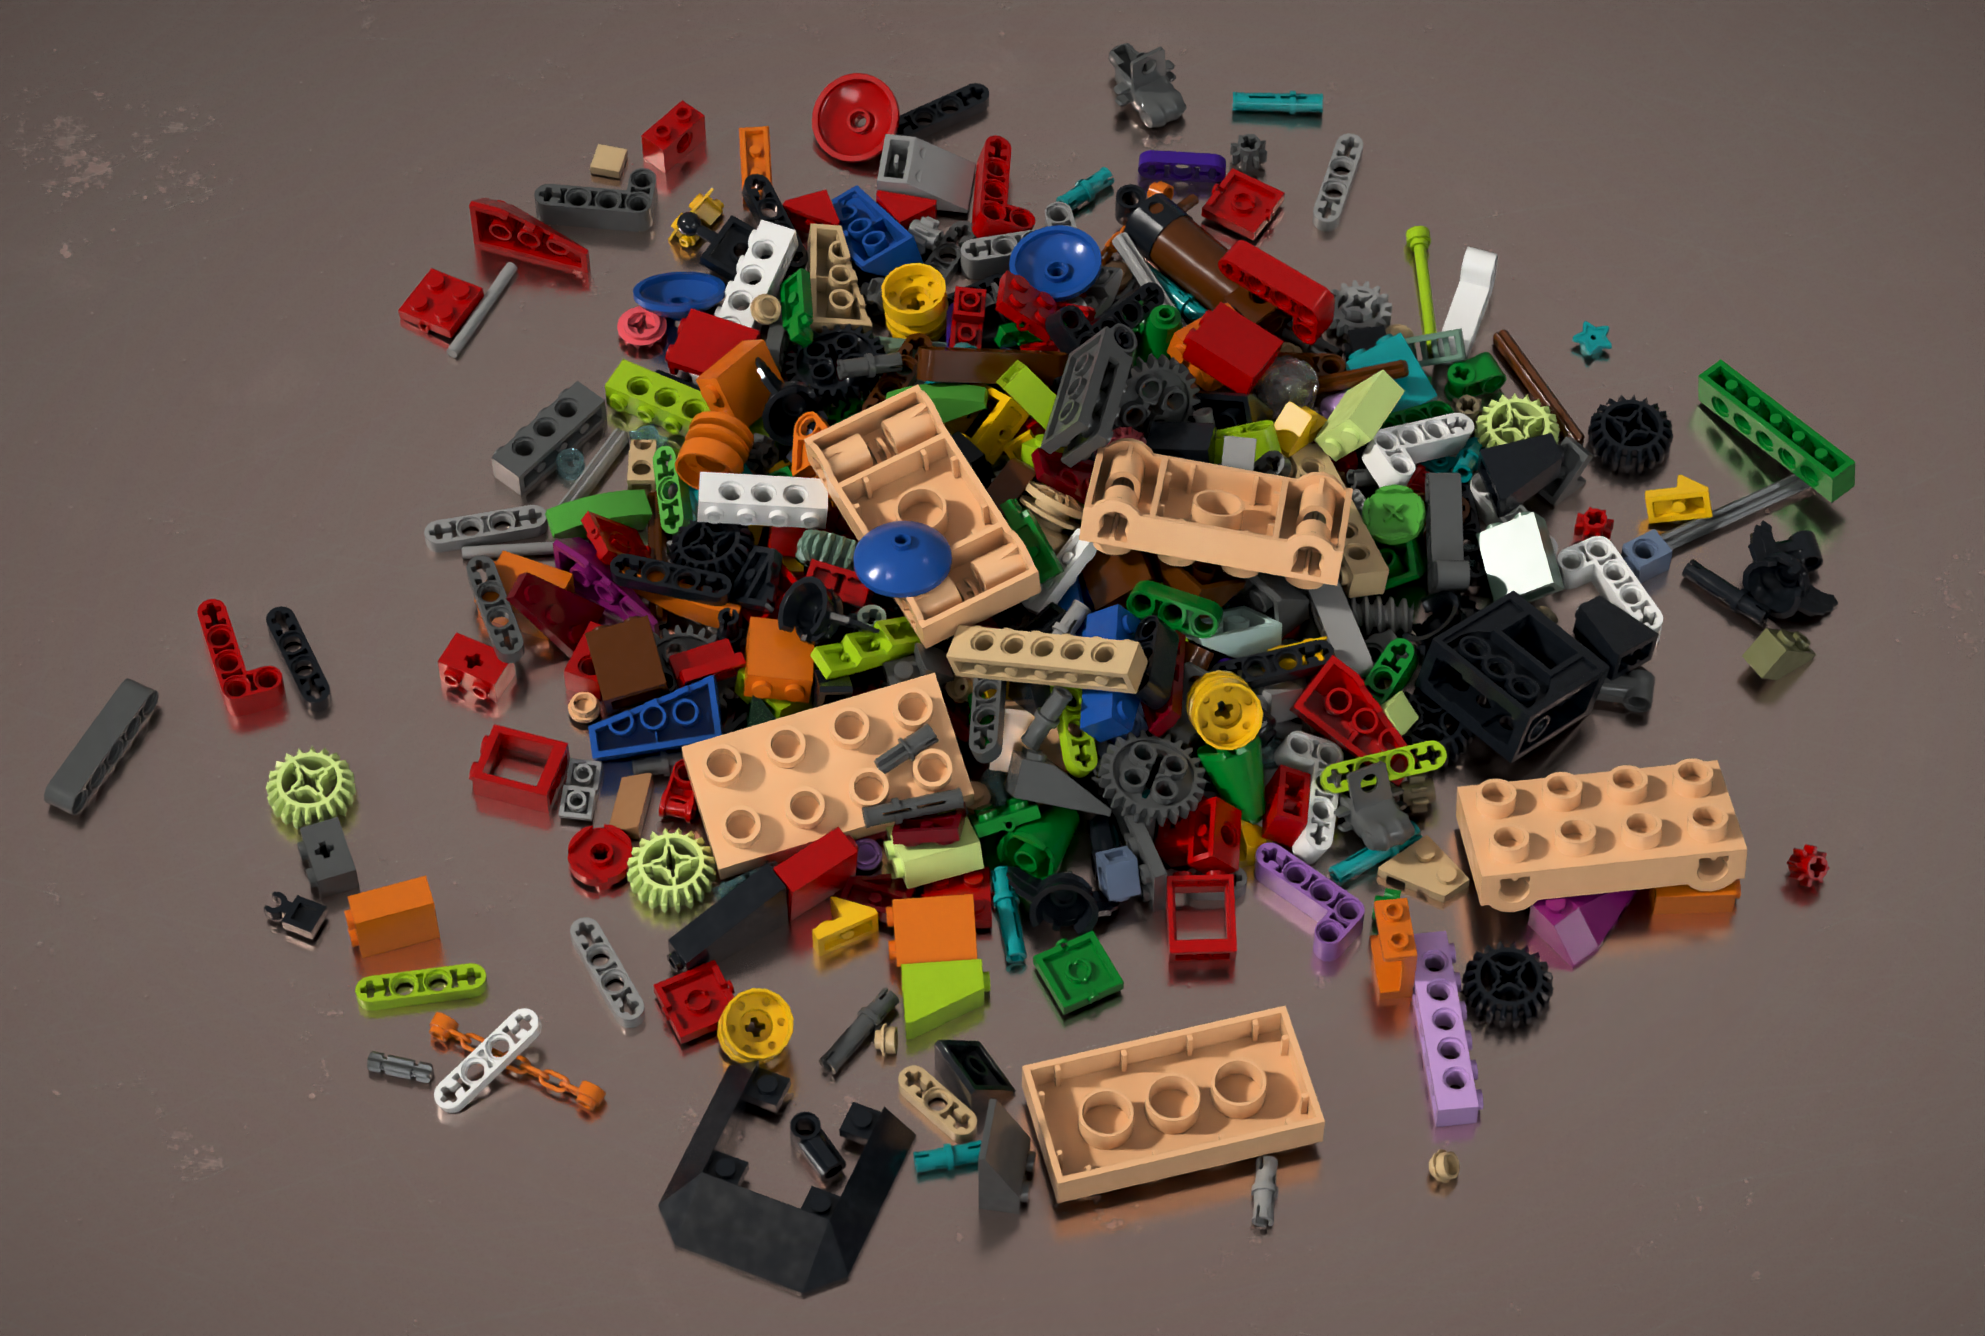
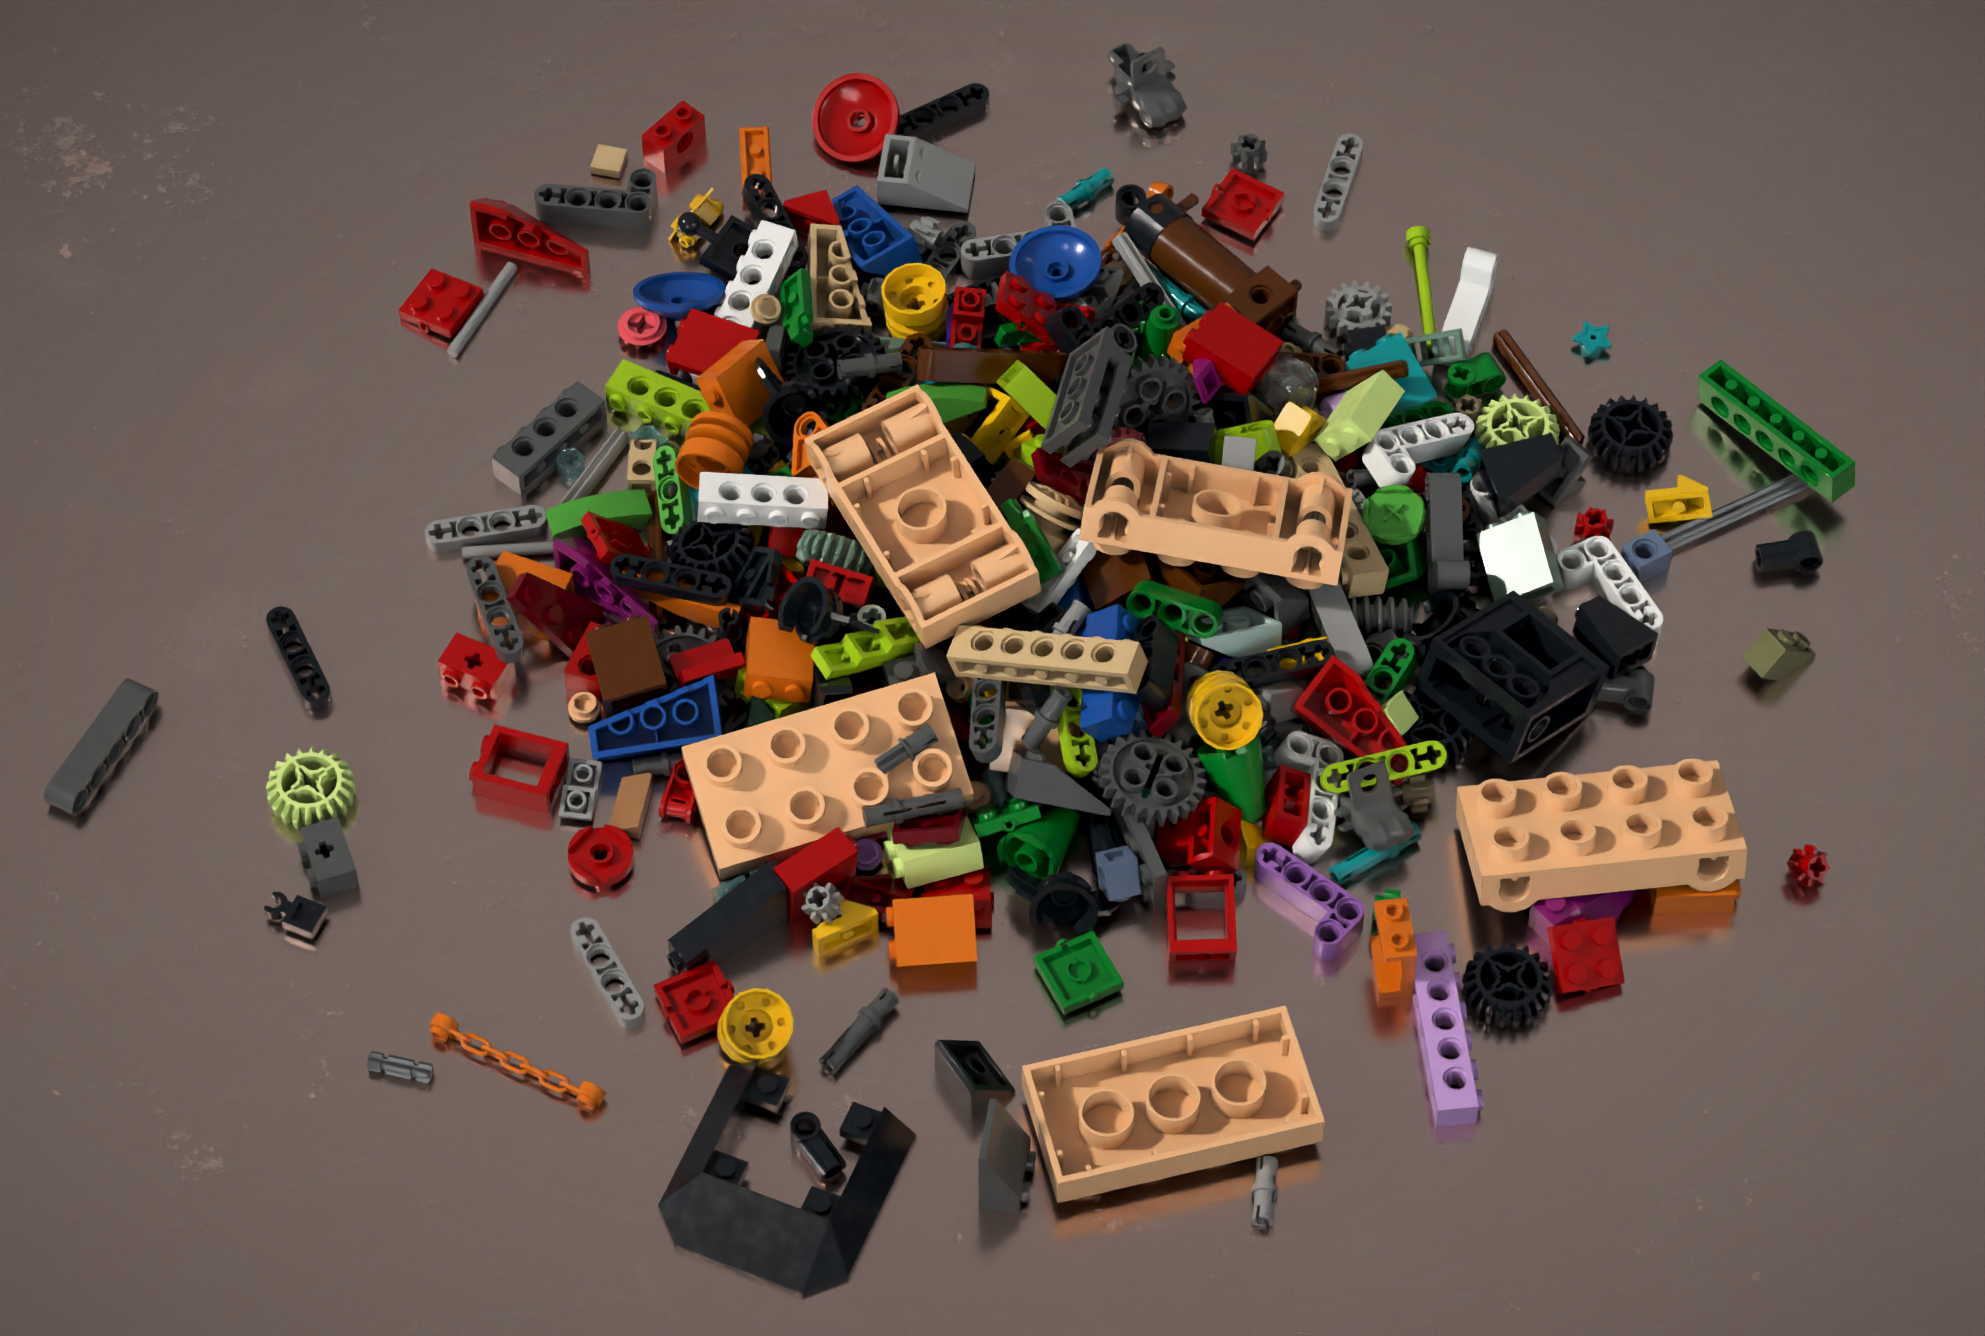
(248, 684): red beam -> none
(392, 917): orange brick -> none
(422, 992): lime beam -> none
(492, 1065): white beam -> none
(691, 864): yellowish green gear -> none
(823, 903): none -> light grey gear
(886, 1040): tan plate -> none
(902, 559): blue dish -> none
(906, 207): red slope -> none
(940, 1118): tan beam -> none
(941, 992): lime slope -> none
(947, 1156): teal pin -> none
(990, 207): red beam -> none
(1007, 904): teal pin -> none
(1205, 379): none -> magenta slope
(1211, 166): dark purple beam -> none
(1281, 286): red beam -> none
(1284, 102): teal pin -> none
(1426, 870): tan wing -> none
(1444, 1165): tan plate -> none
(1585, 955): none -> red plate
(1737, 599): black pin -> none
(1781, 579): black helmet -> none

